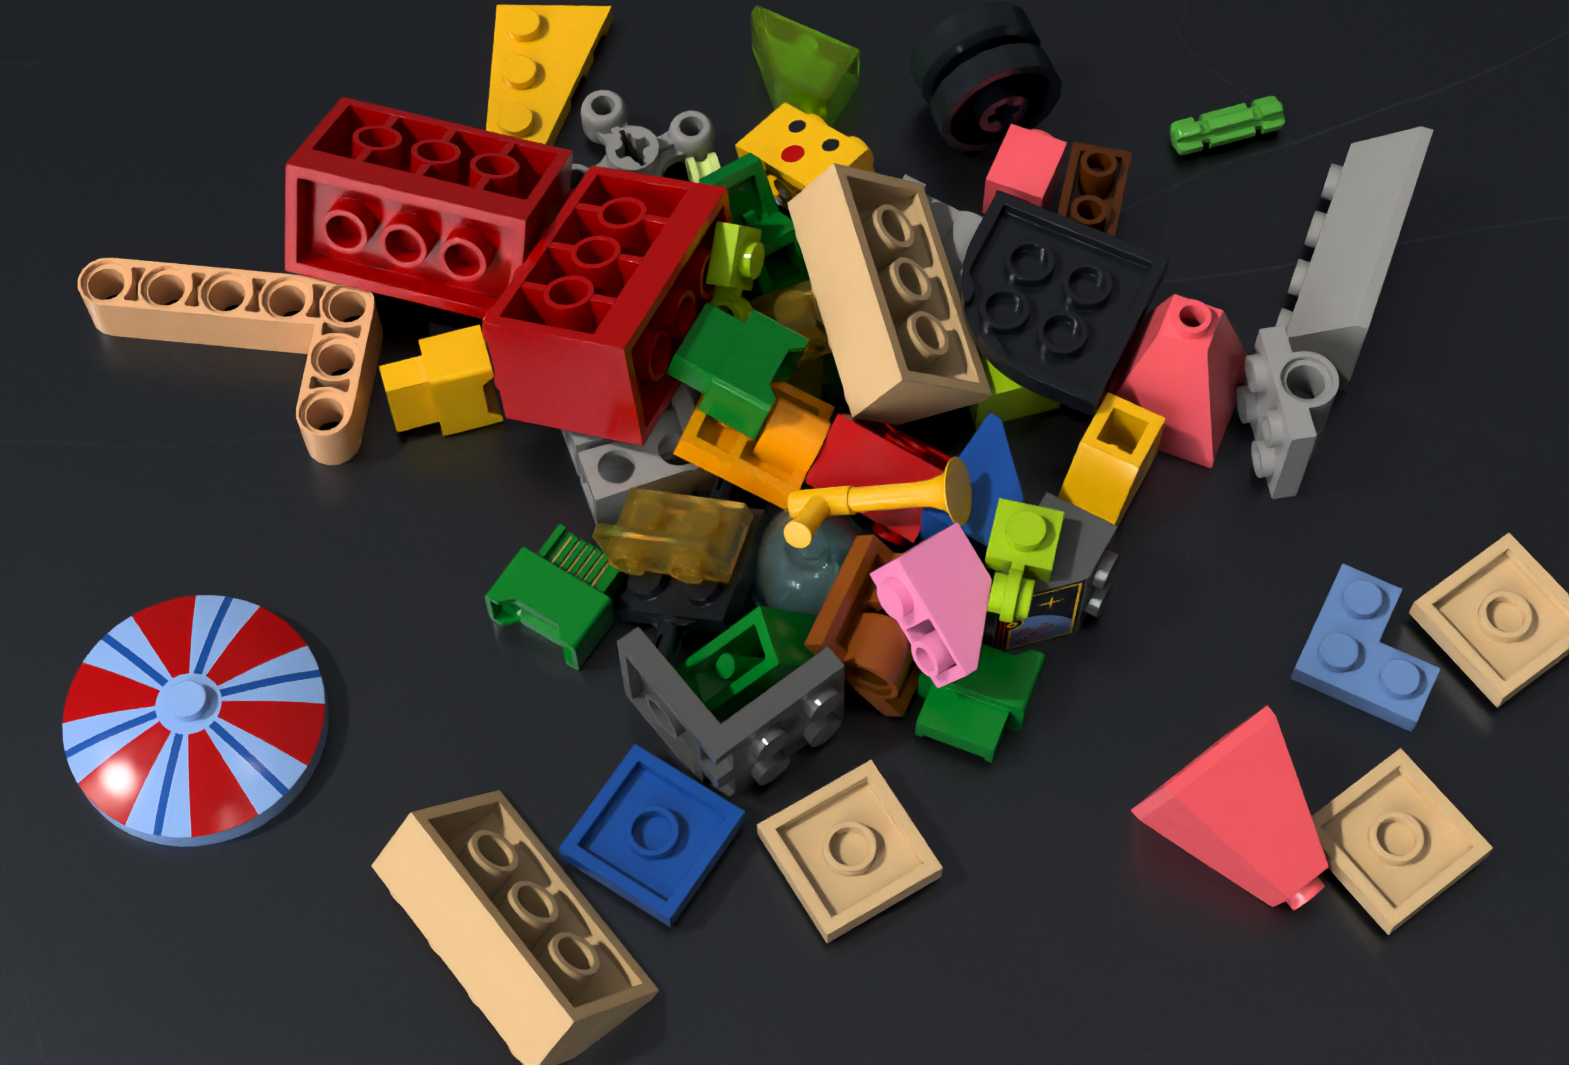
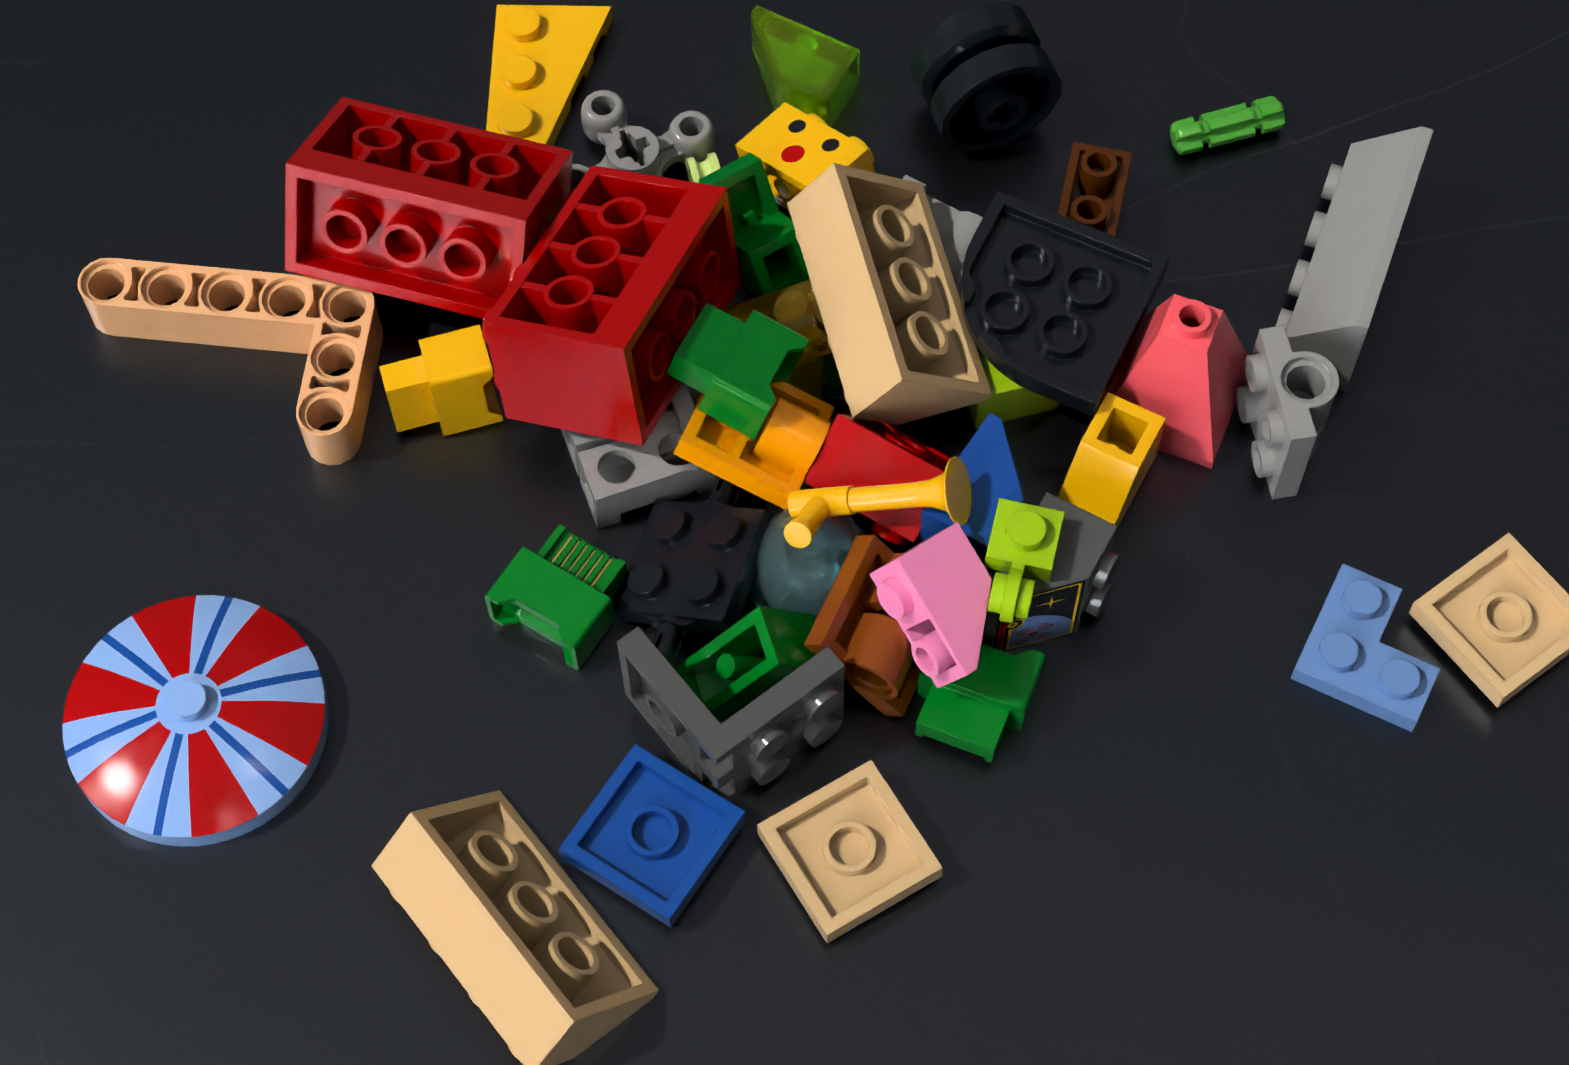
(676, 536): clear yellow bracket -> none
(733, 266): lime plate -> none
(1026, 167): coral brick -> none
(1244, 814): coral slope -> none
(1397, 841): tan plate -> none

